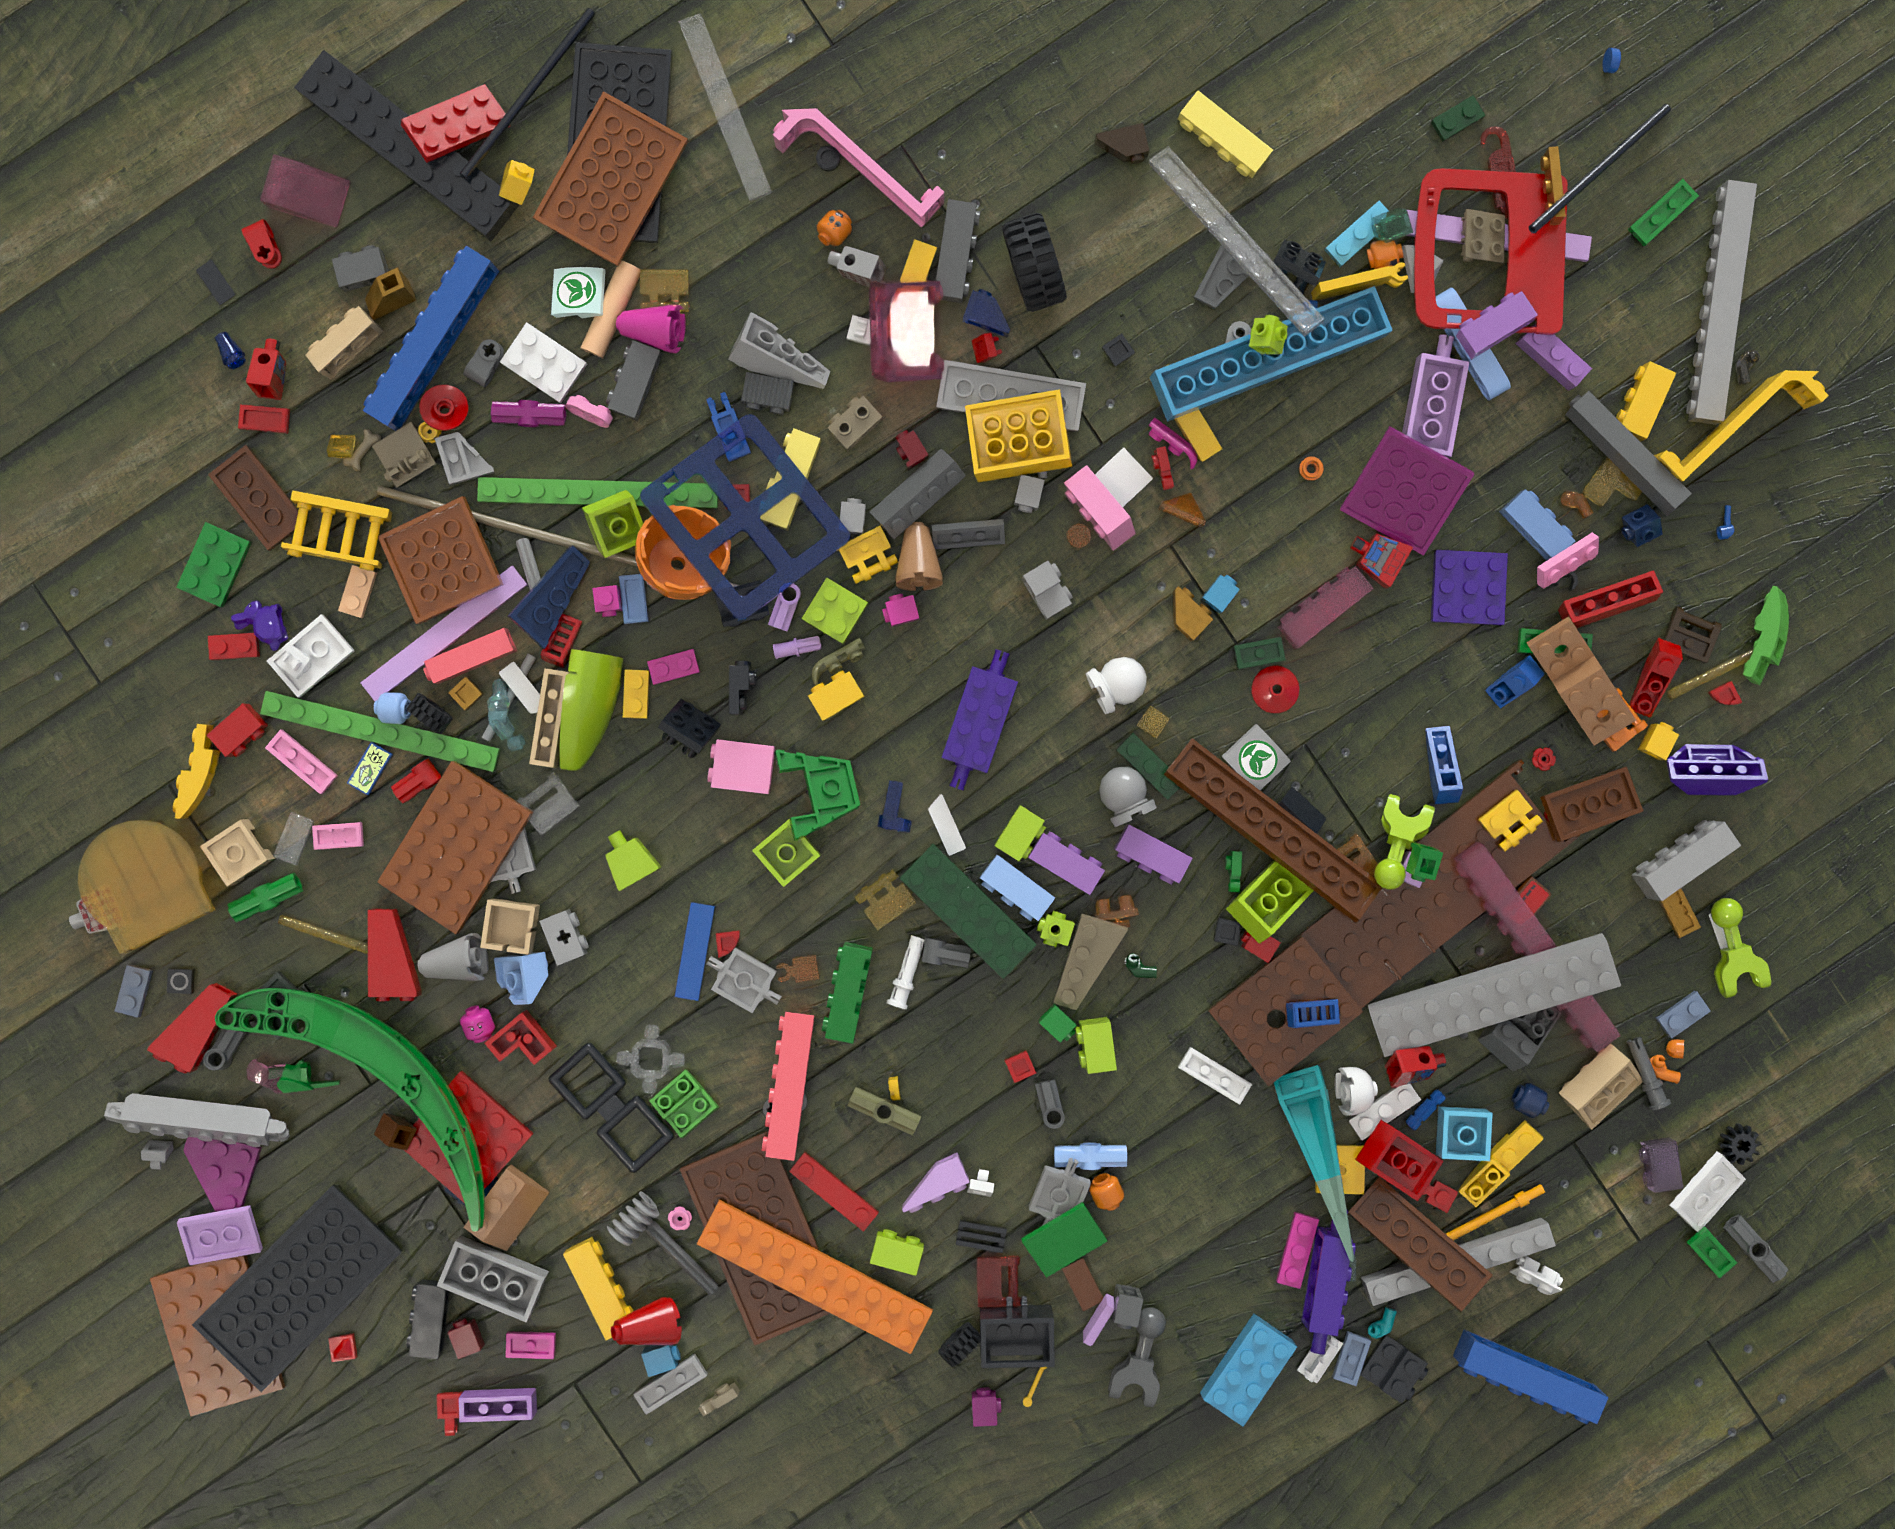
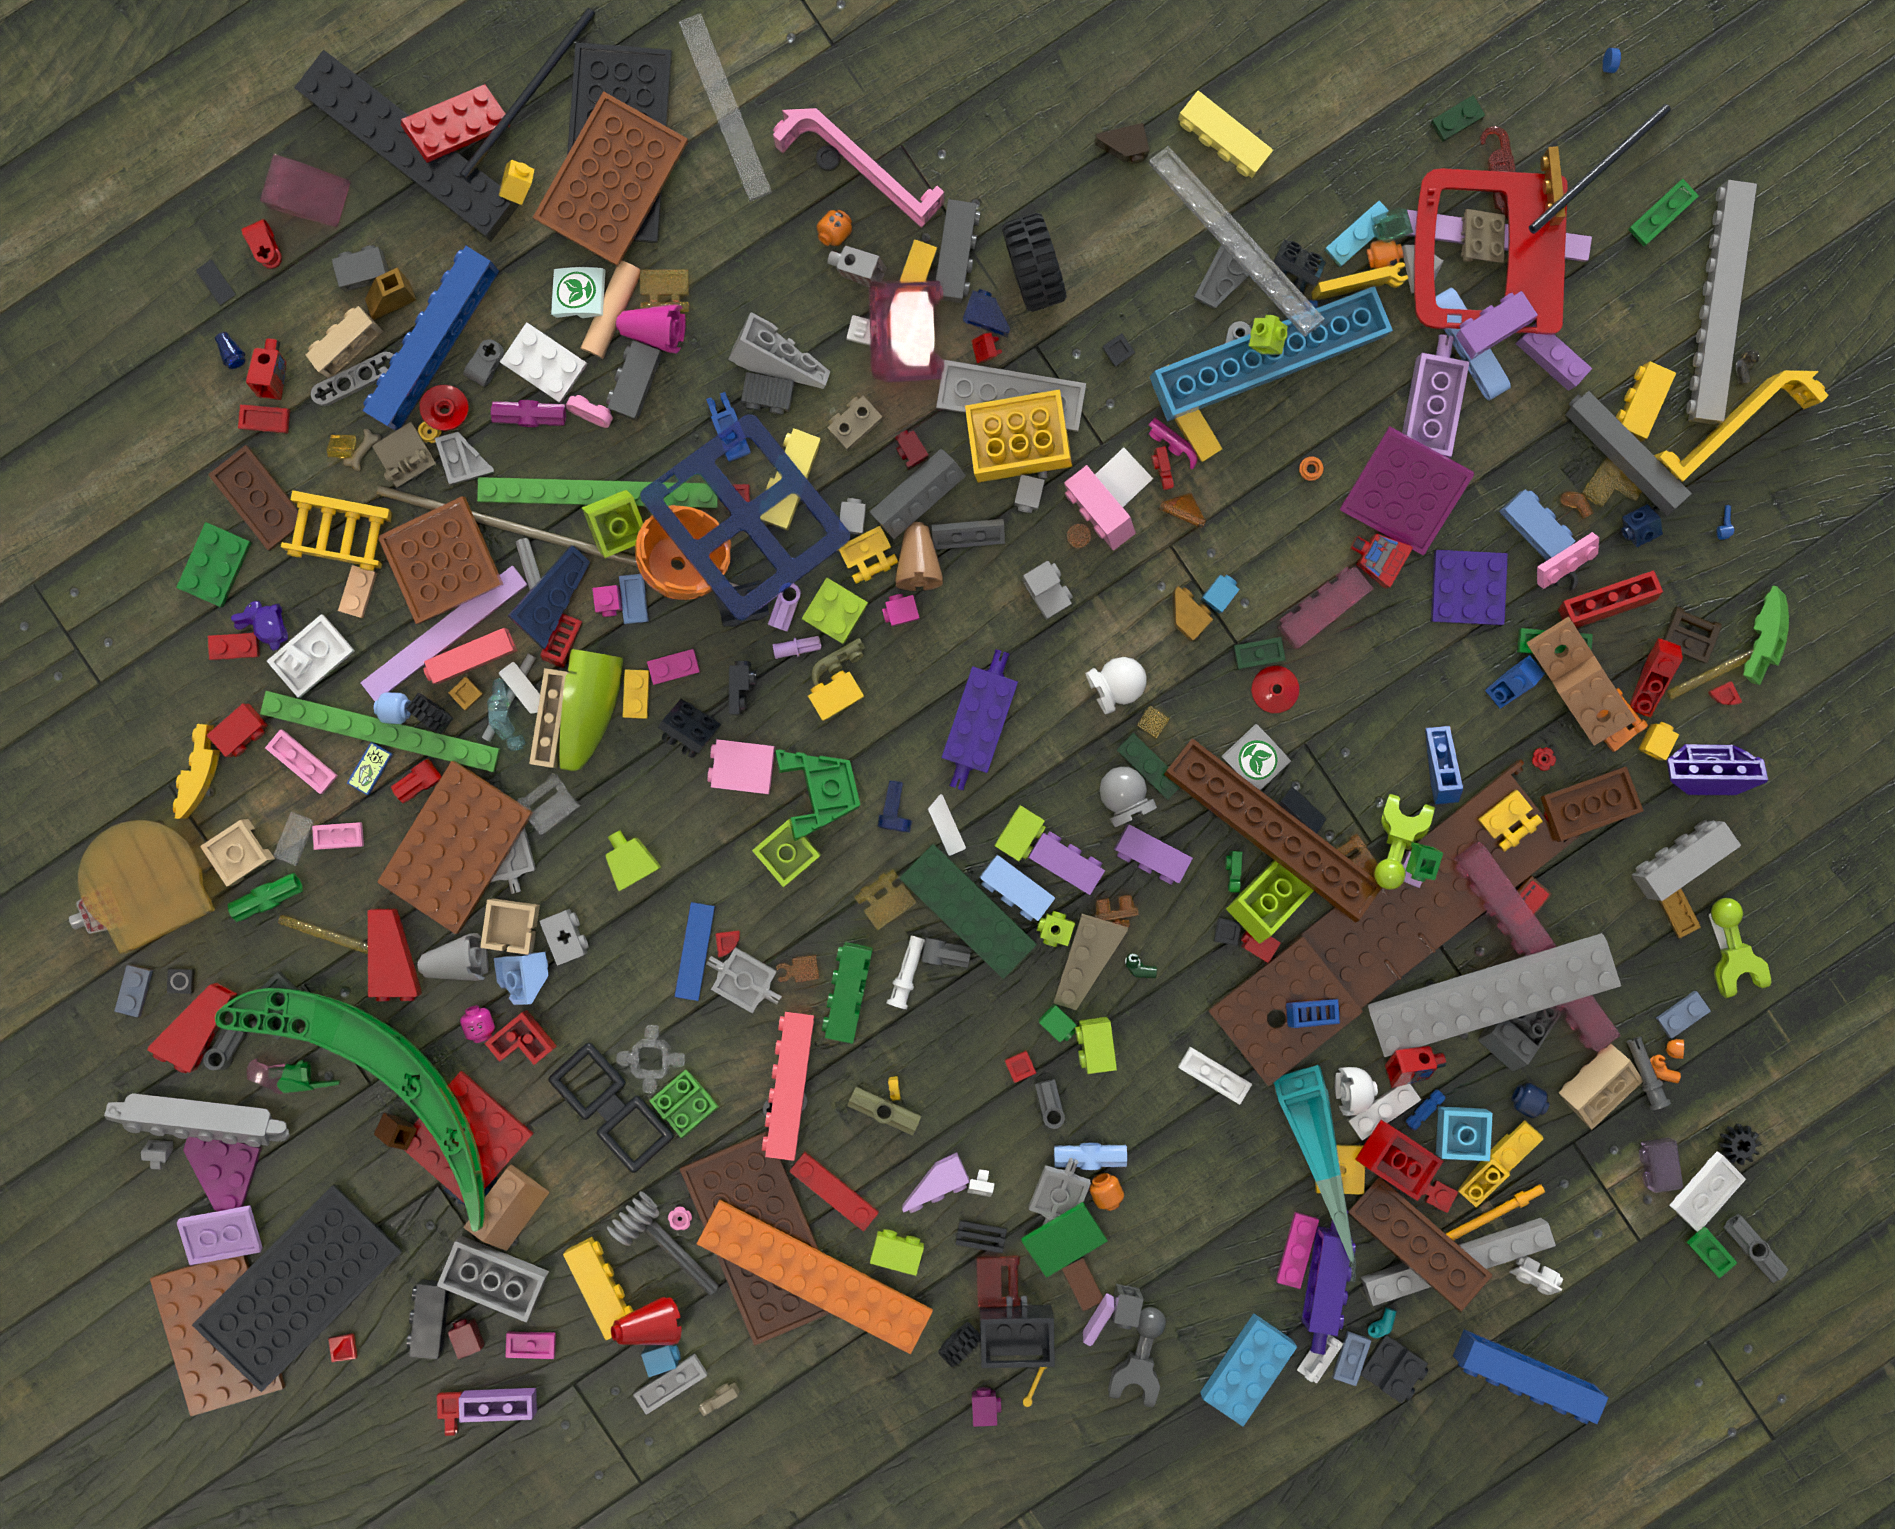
(353, 375): none -> light grey beam

